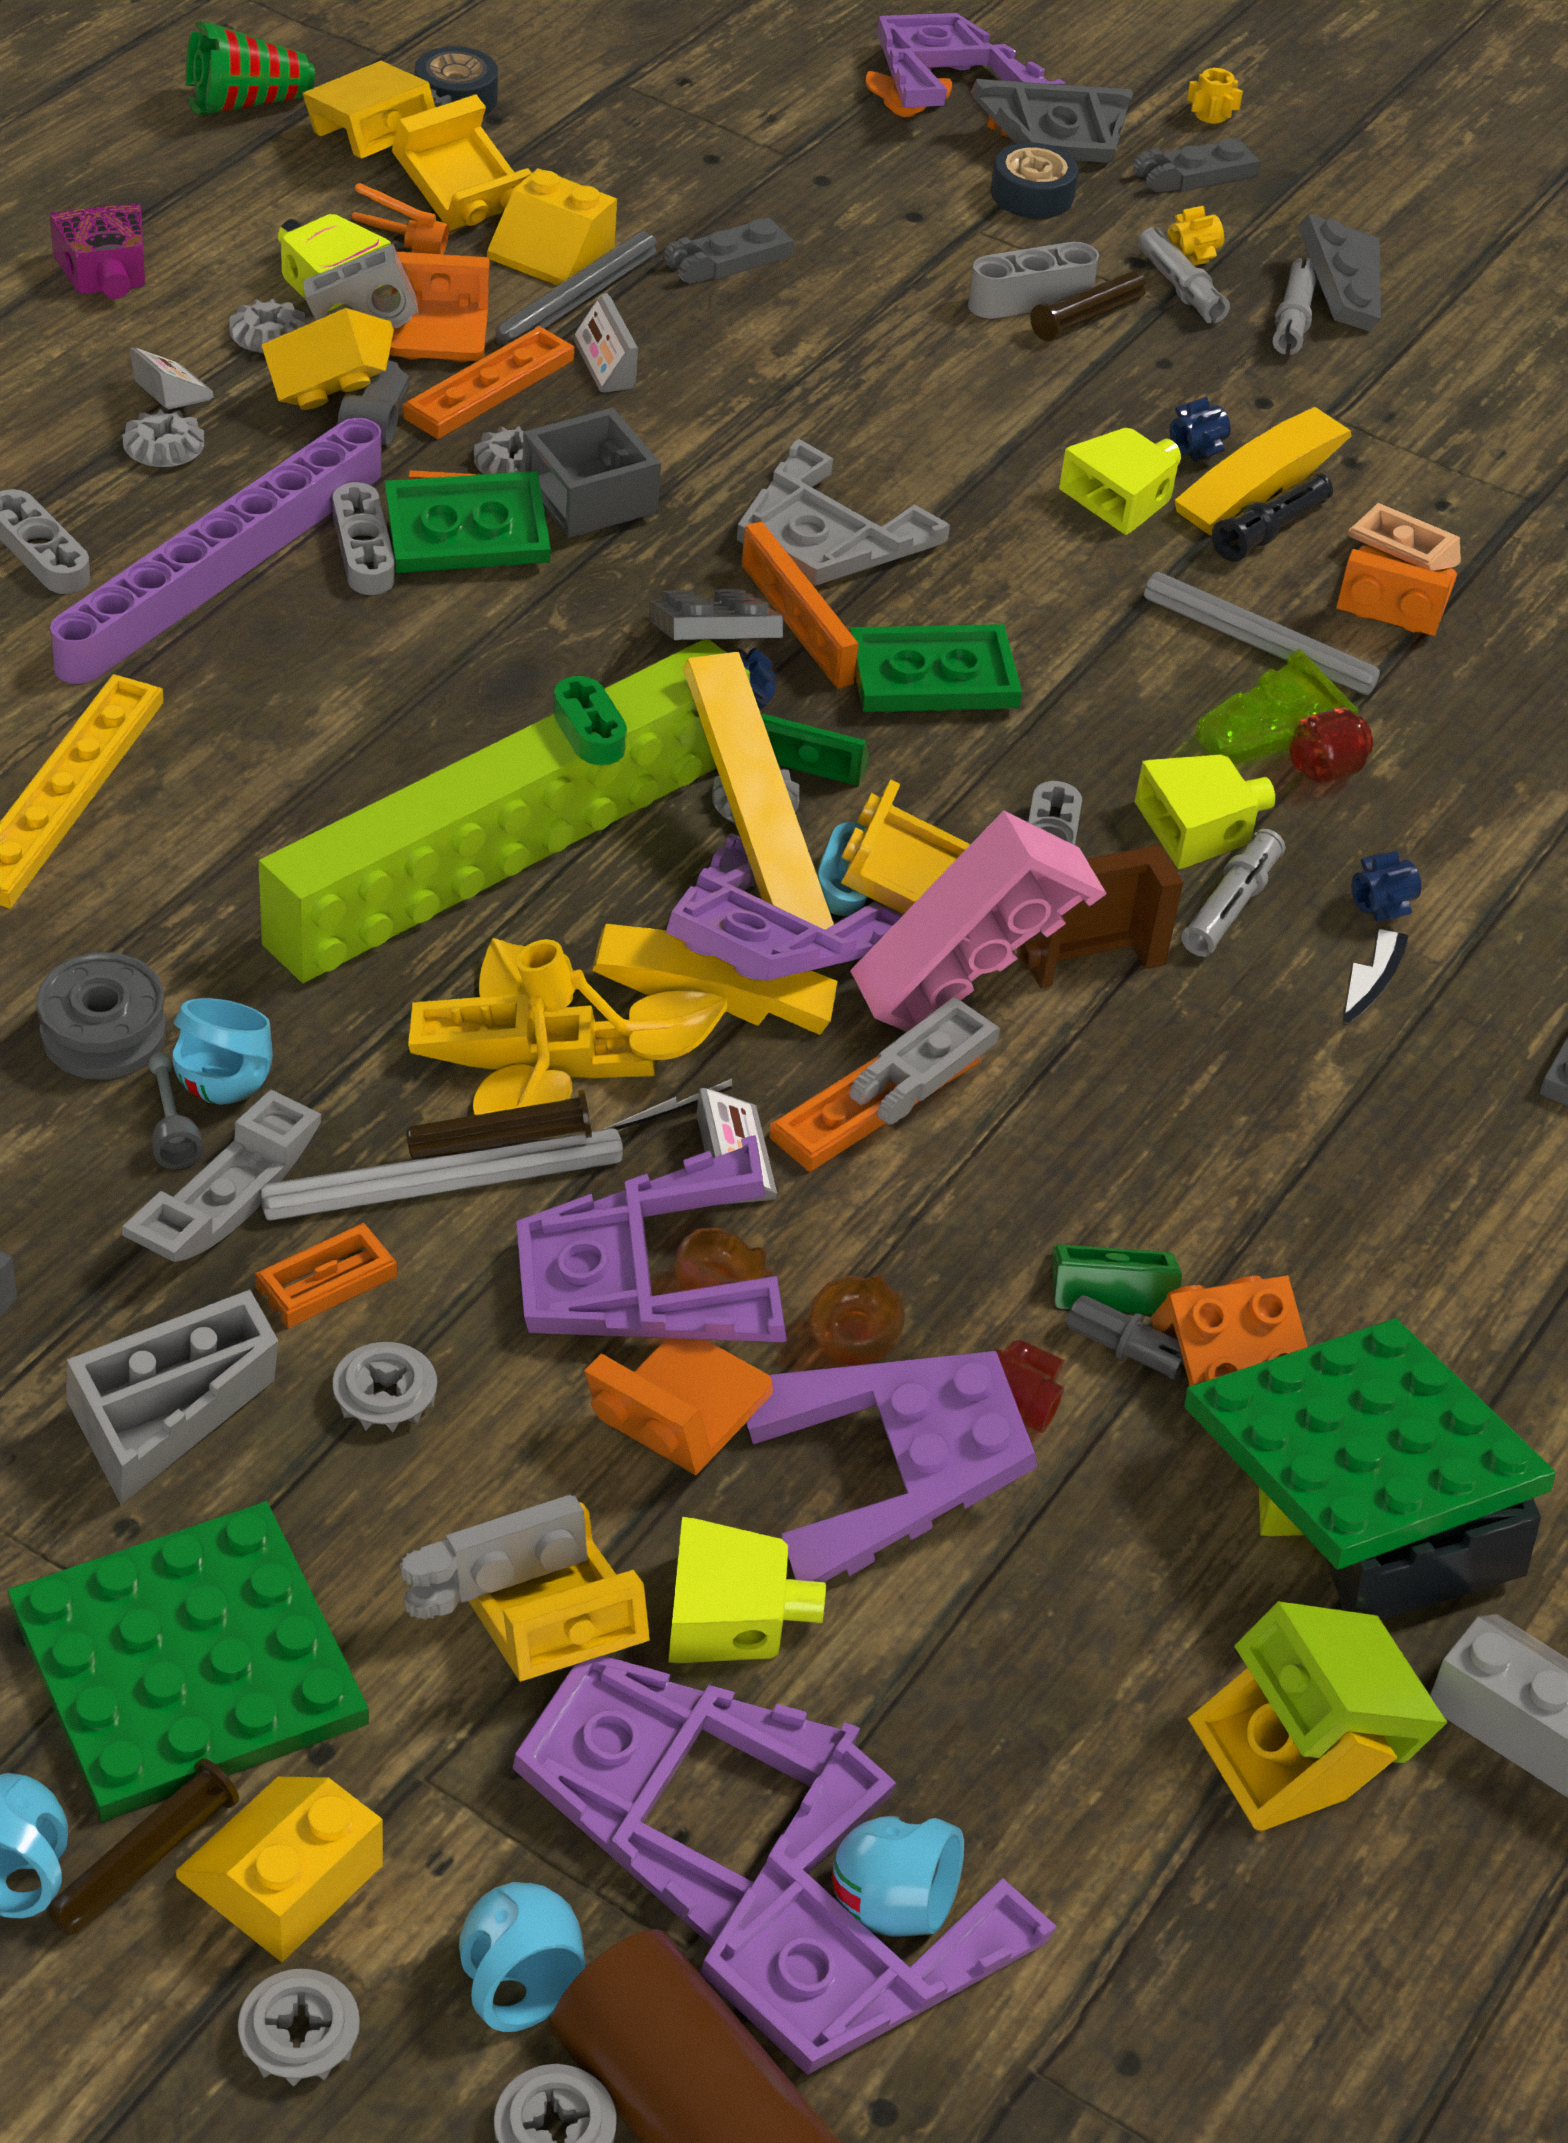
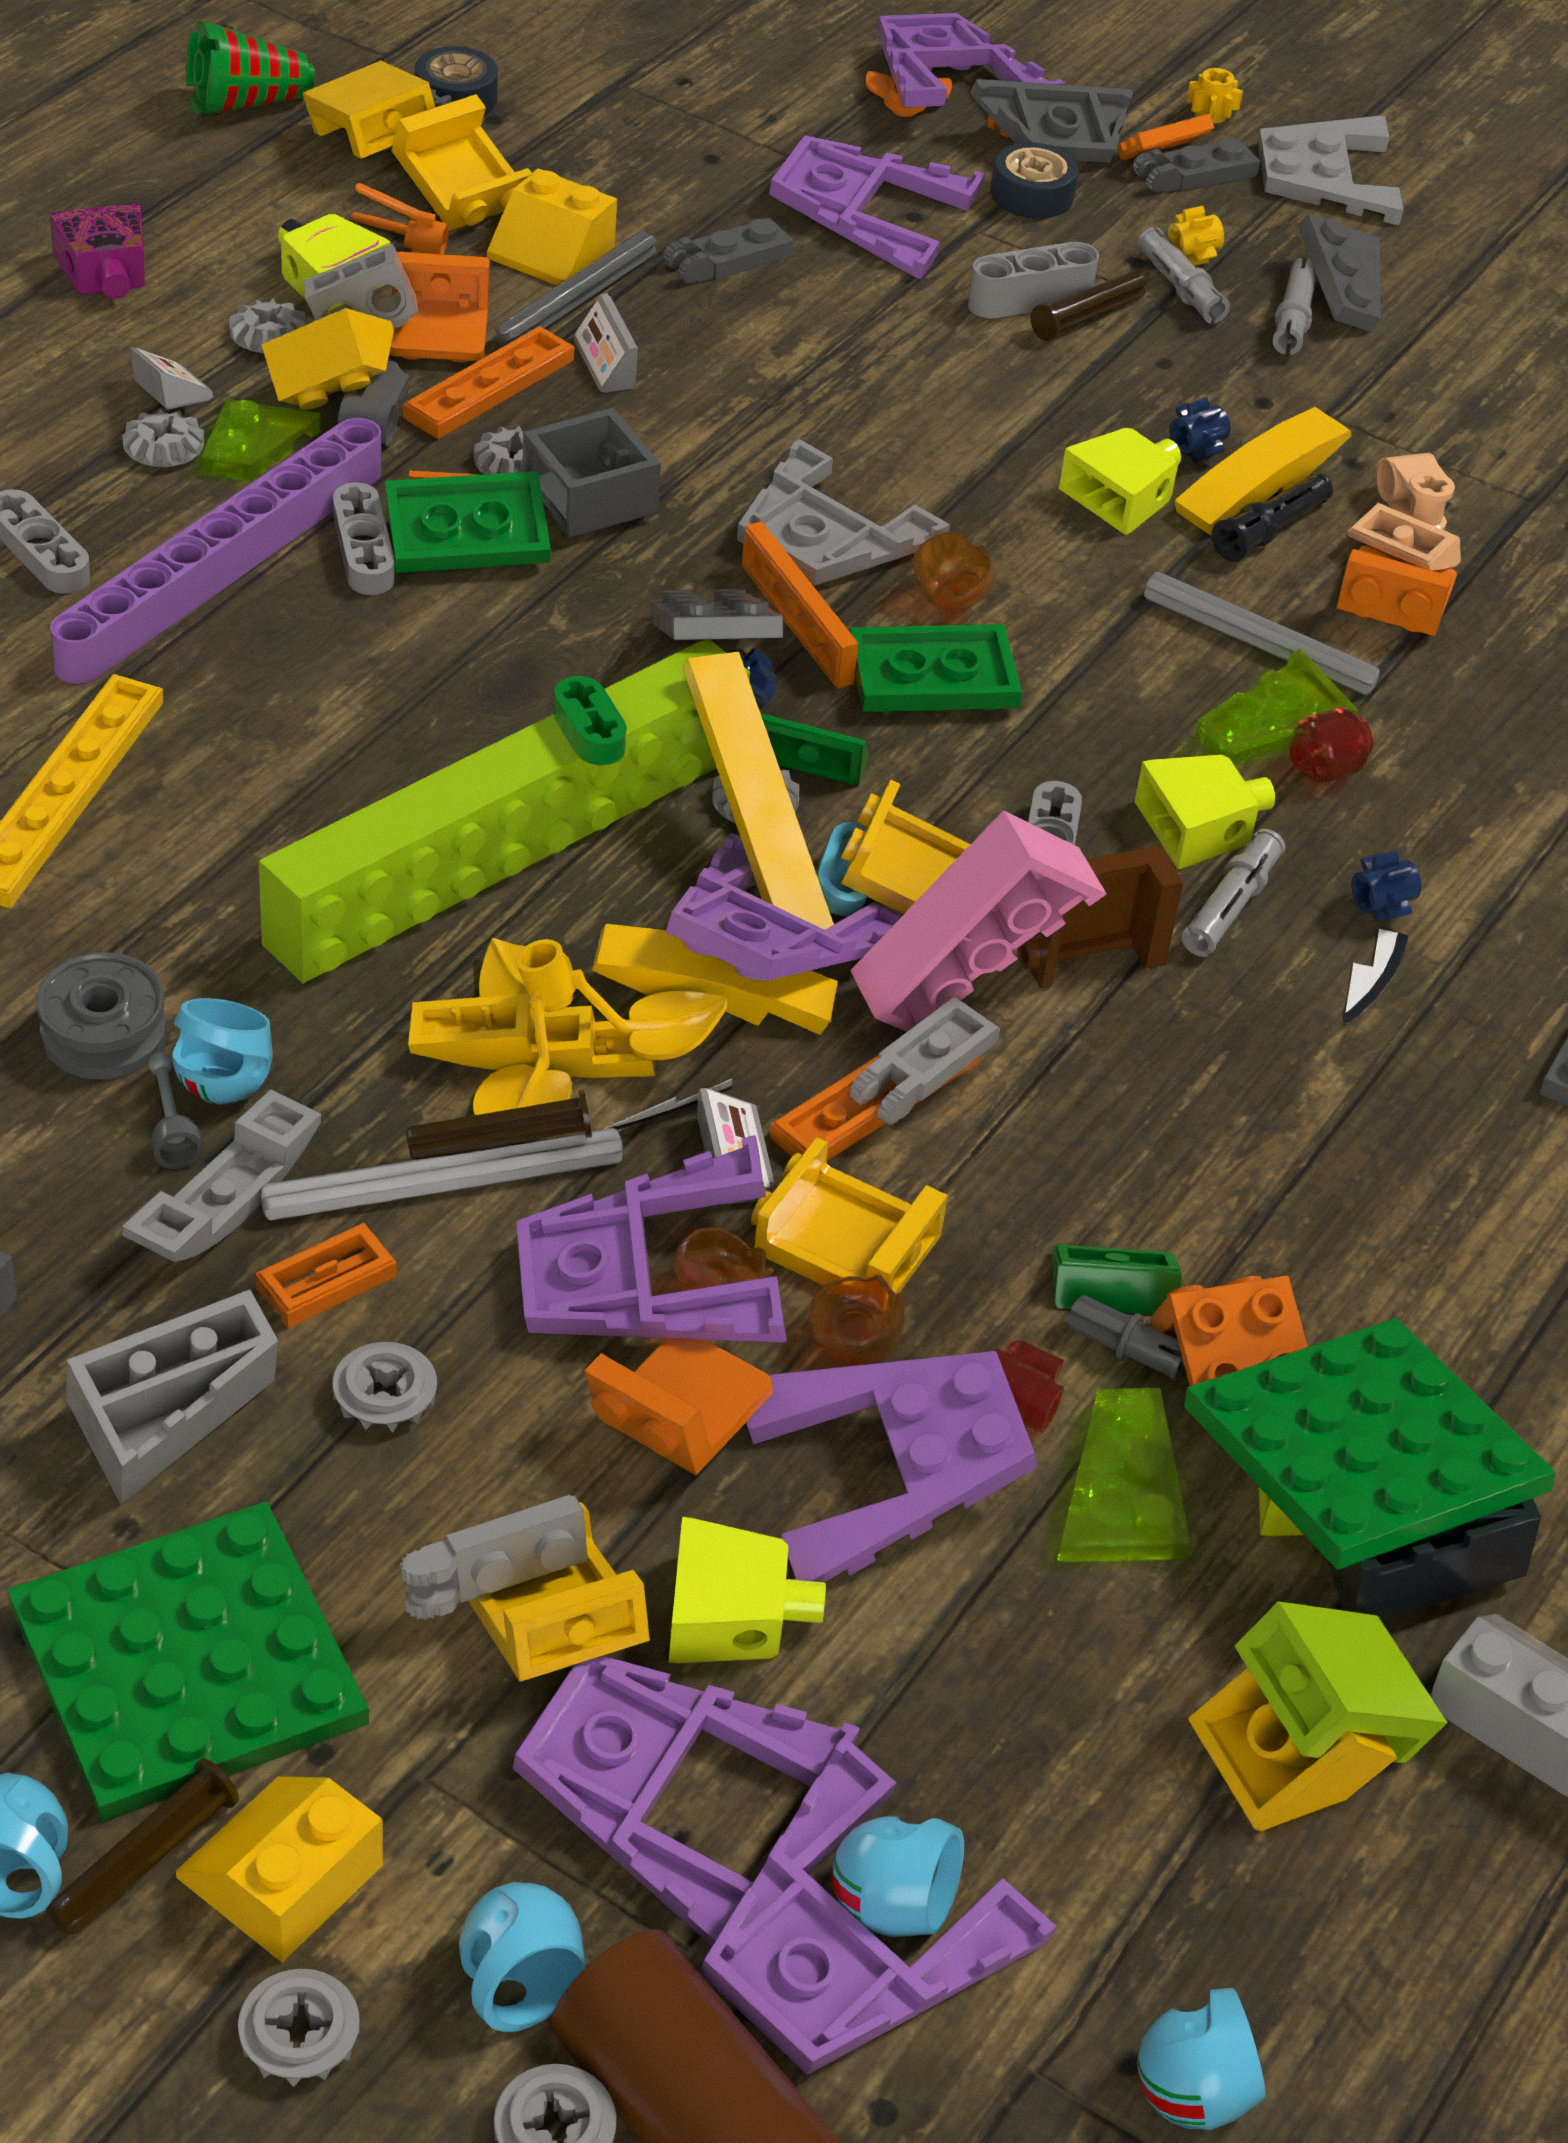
(253, 437): none -> clear neon green wing
(836, 183): none -> medium lavender wing
(842, 1227): none -> yellow panel
(953, 571): none -> clear orange hair
(1126, 1484): none -> clear neon green wing
(1166, 136): none -> orange tile
(1202, 2064): none -> medium azure helmet
(1314, 164): none -> light grey wing
(1415, 487): none -> light nougat piece

